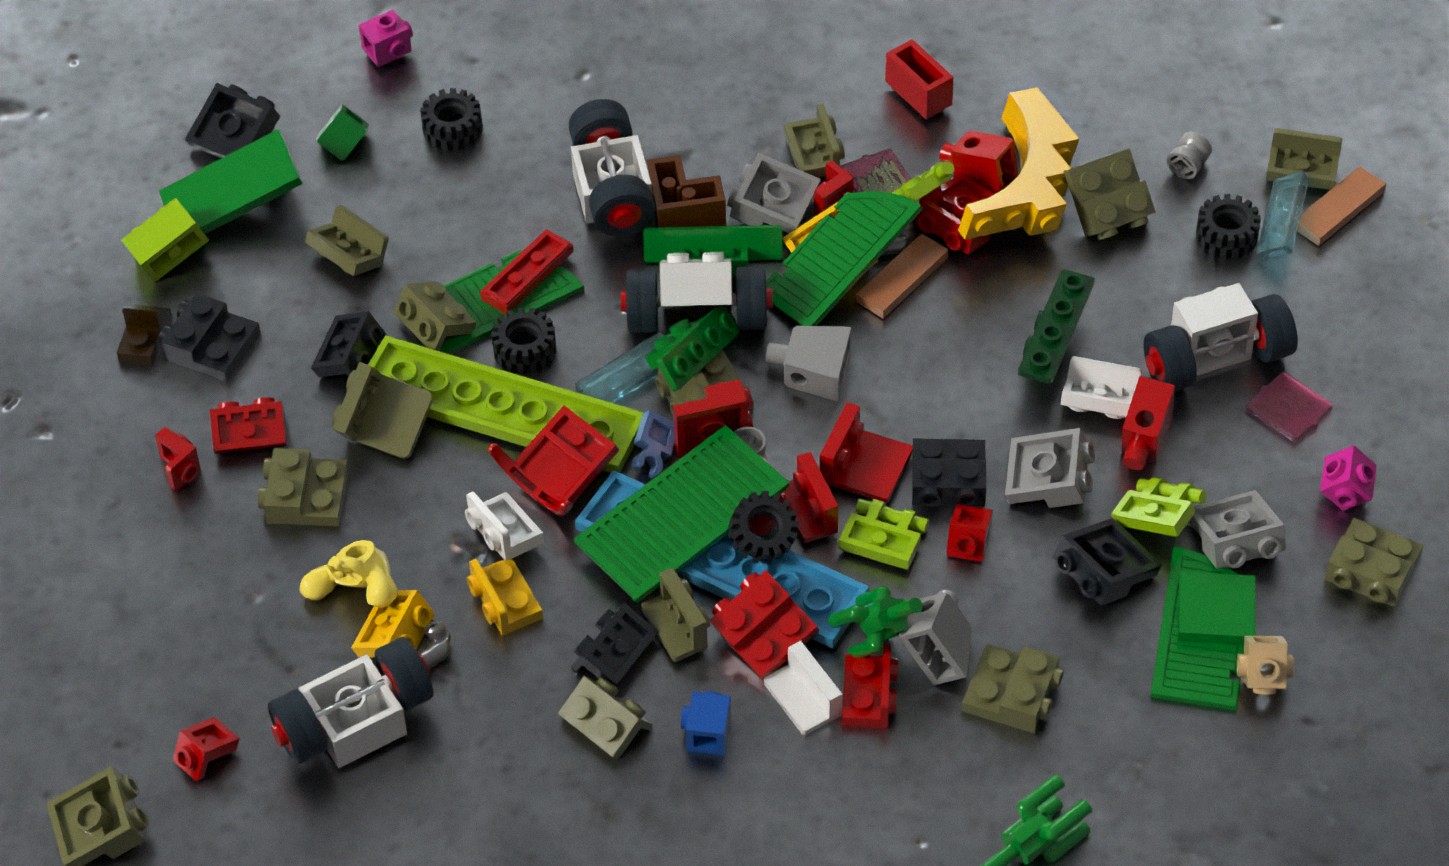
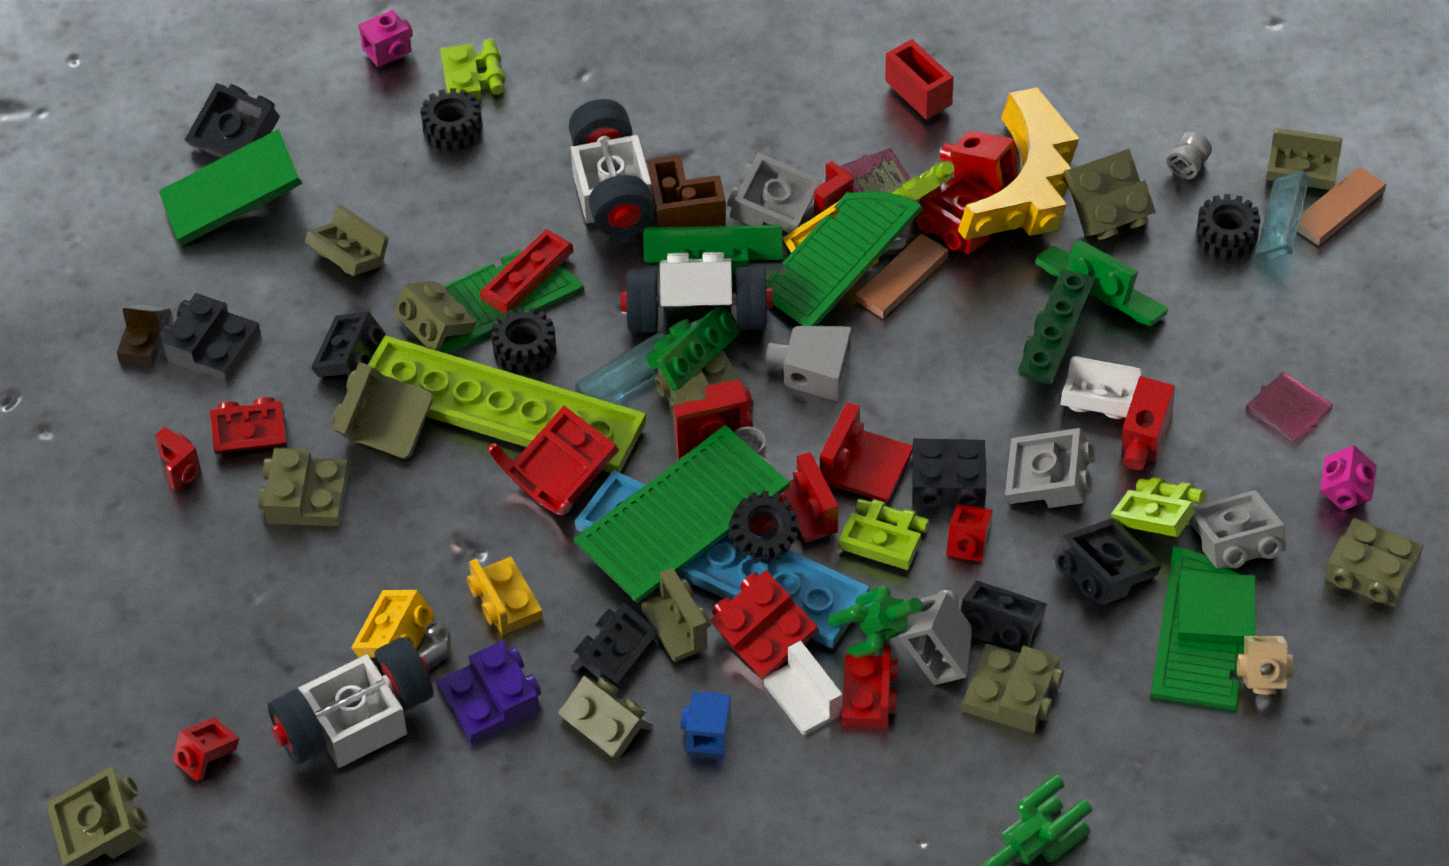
(165, 240): lime brick -> none
(342, 132): green panel -> none
(354, 566): light yellow head -> none
(461, 68): none -> lime plate
(490, 692): none -> dark purple plate
(503, 525): white bracket -> none
(656, 440): medium blue plate -> none
(814, 143): olive bracket -> none
(1002, 615): none -> black bracket
(1112, 278): none -> green bracket
(1219, 332): brick -> none

